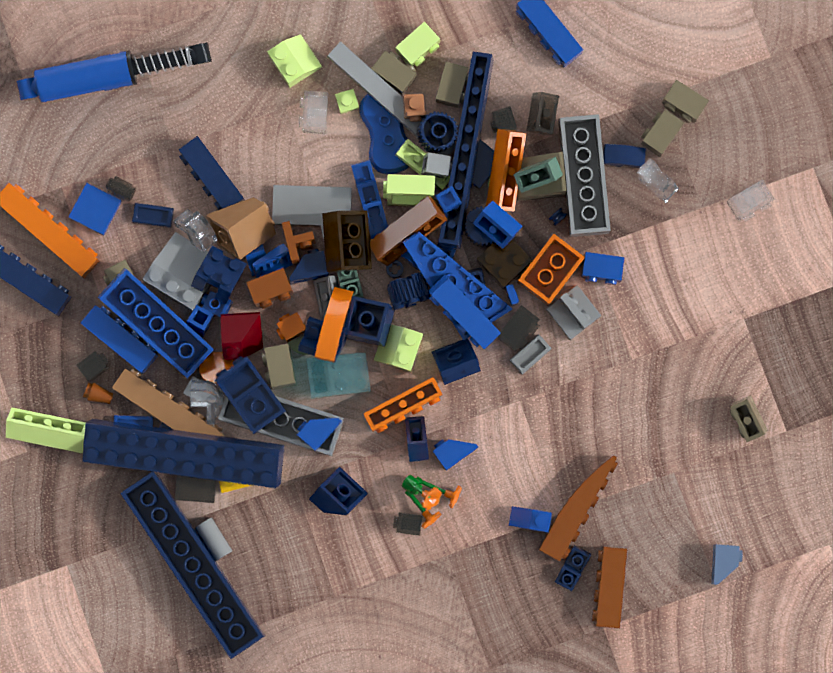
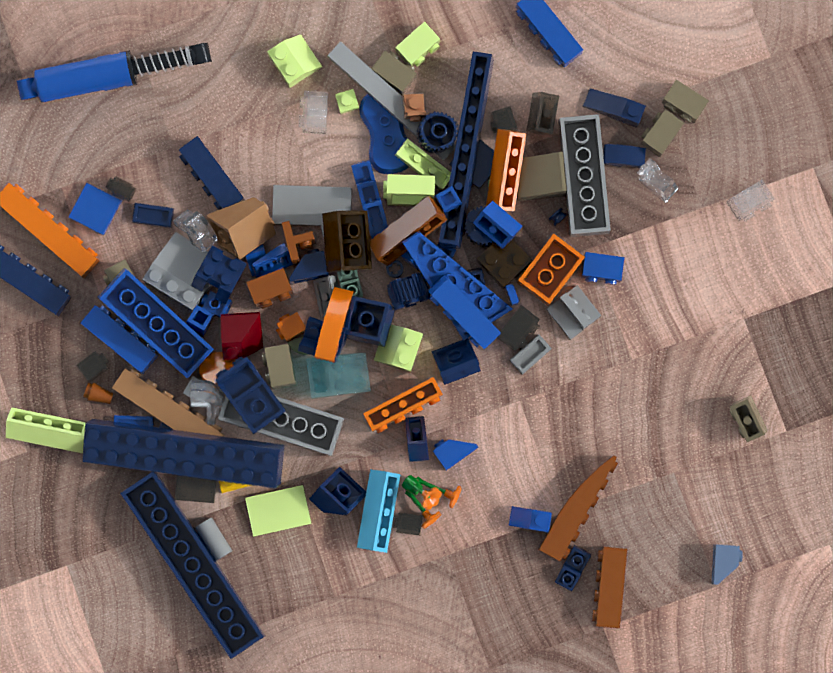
(278, 510): none -> yellowish green tile
(317, 431): blue slope -> none
(378, 510): none -> medium azure brick
(436, 165): light grey brick -> none
(452, 84): dark tan brick -> none
(538, 174): sand green brick -> none
(614, 107): none -> dark blue slope

